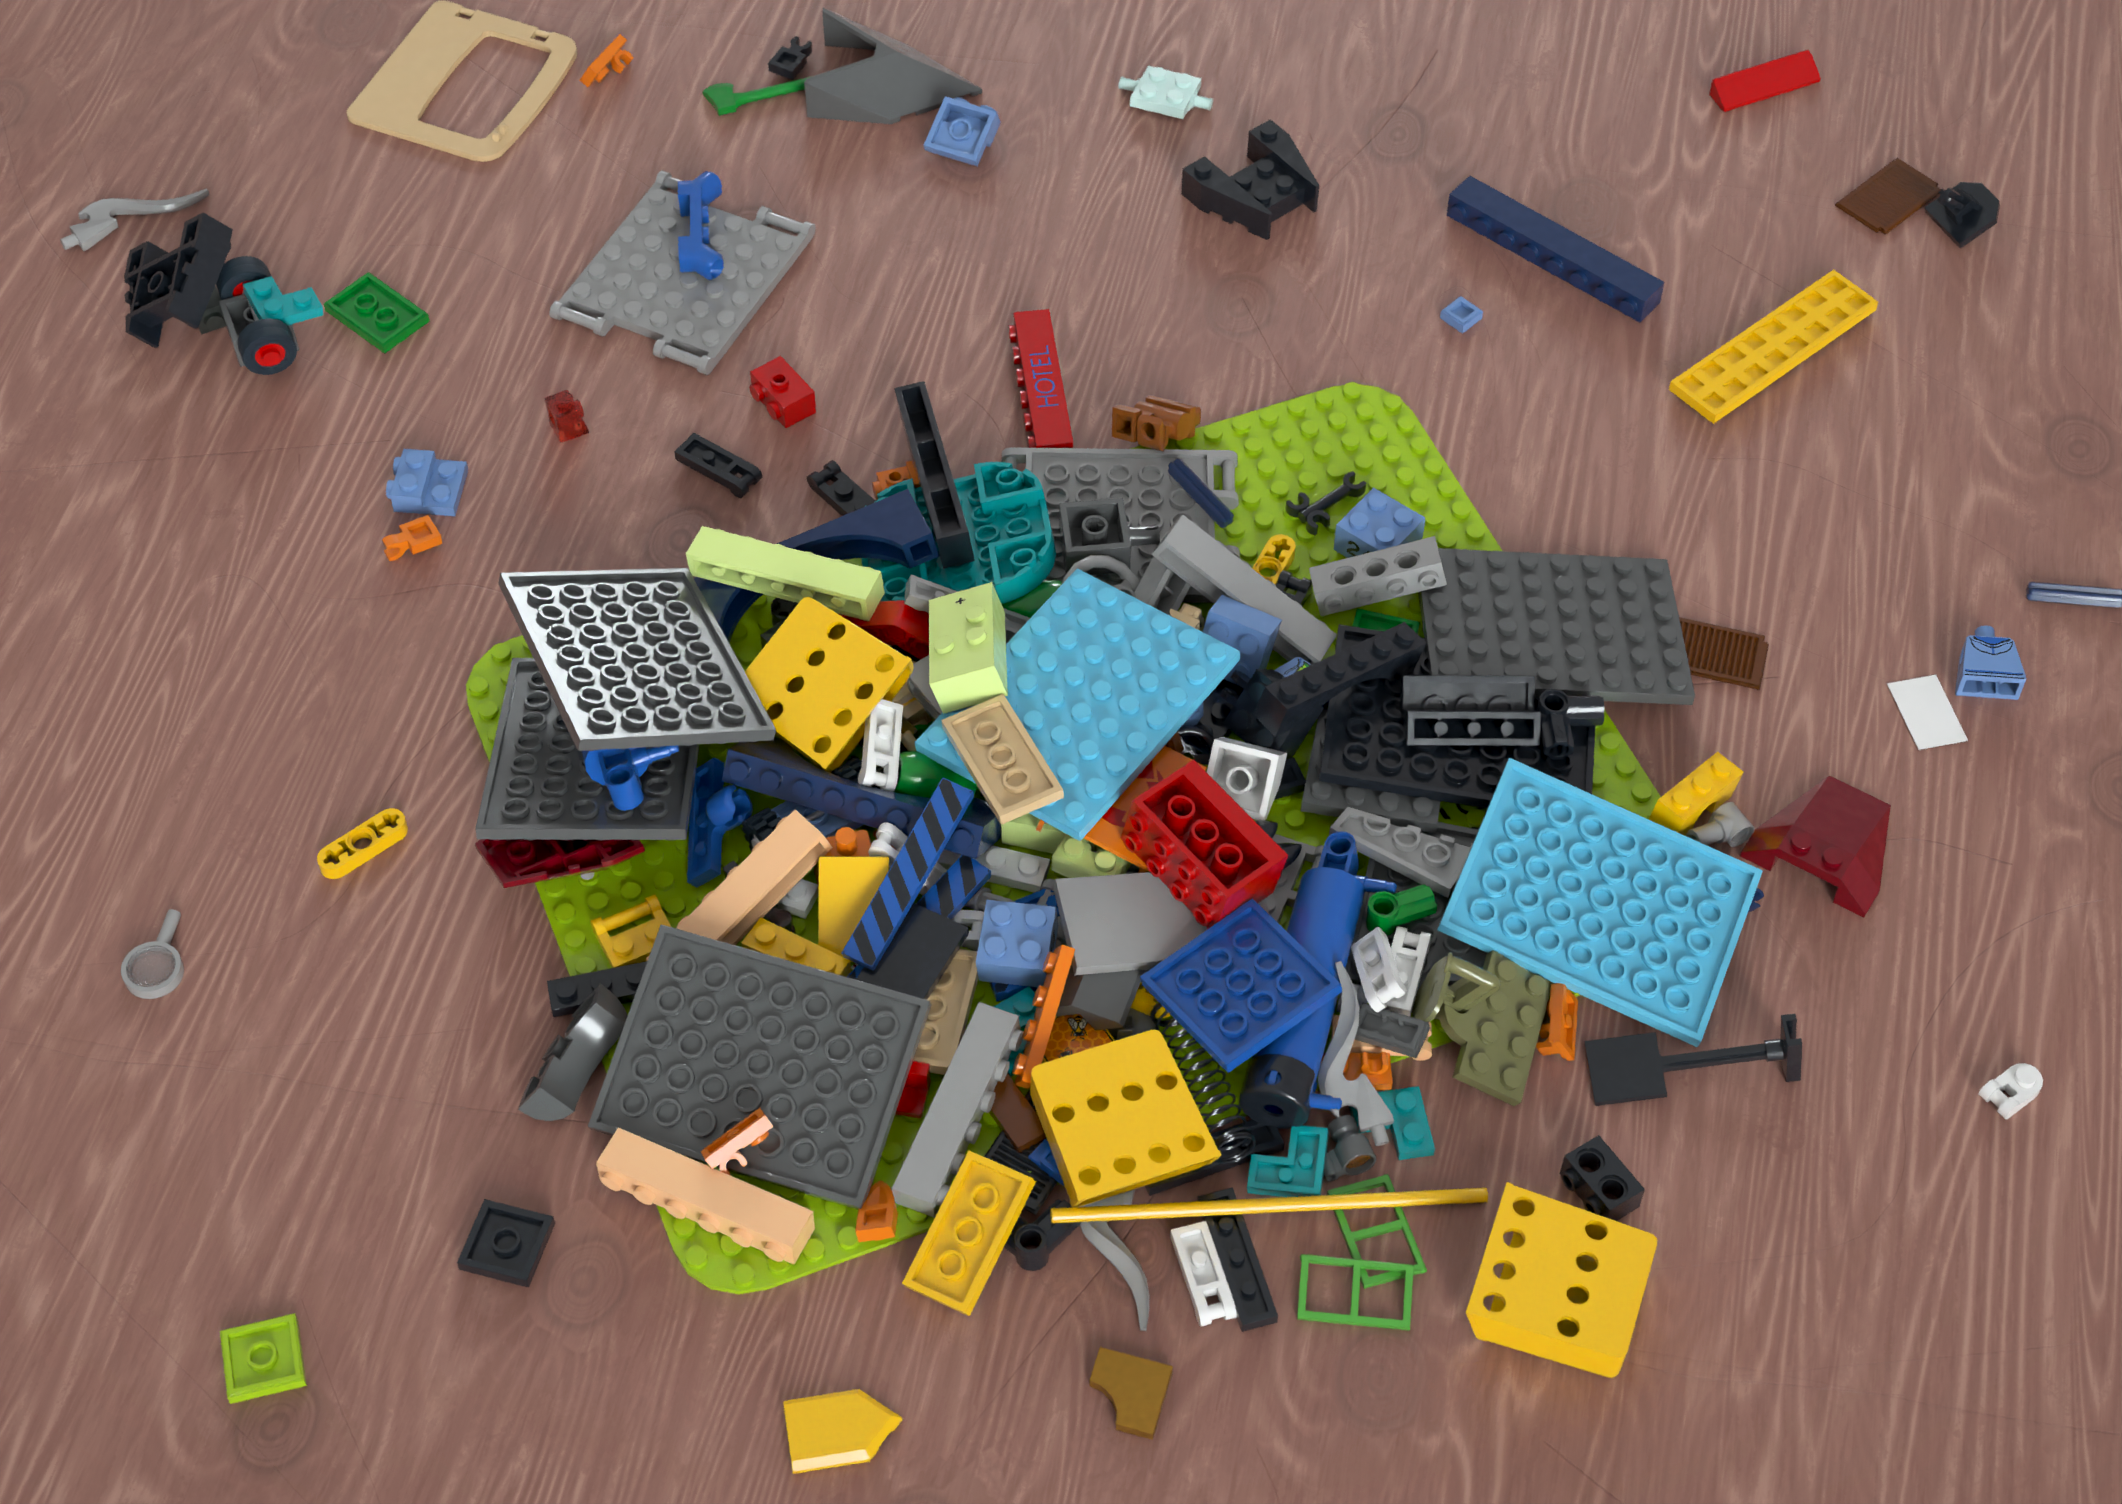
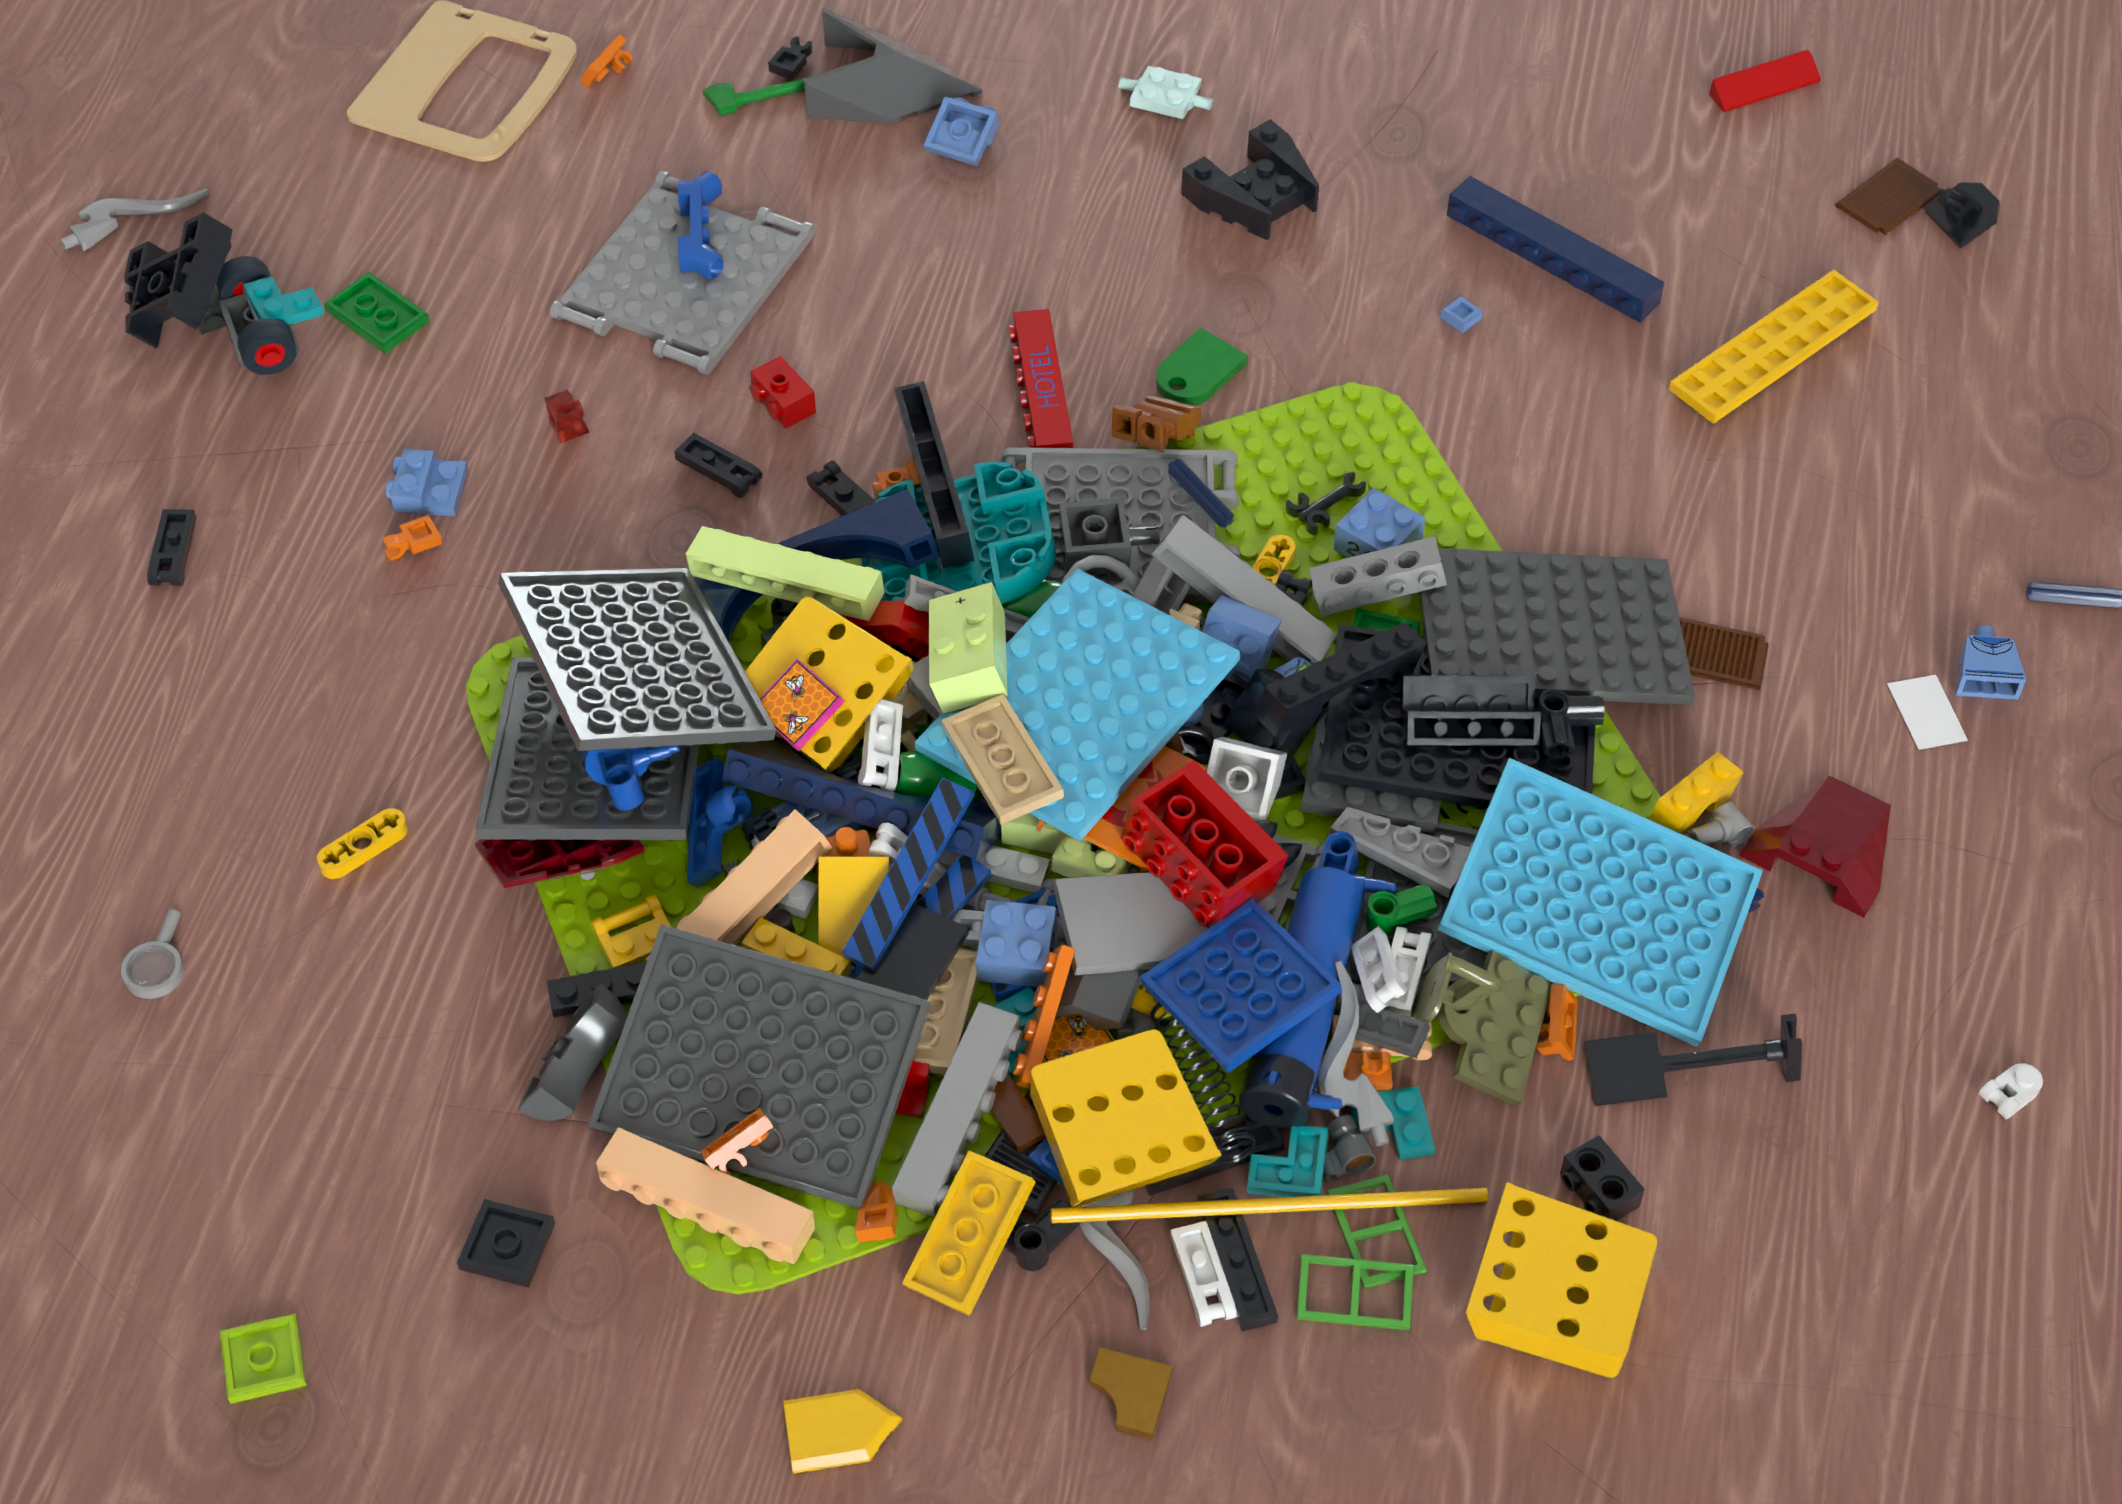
(171, 547): none -> black plate
(799, 704): none -> tile
(1200, 366): none -> green tile

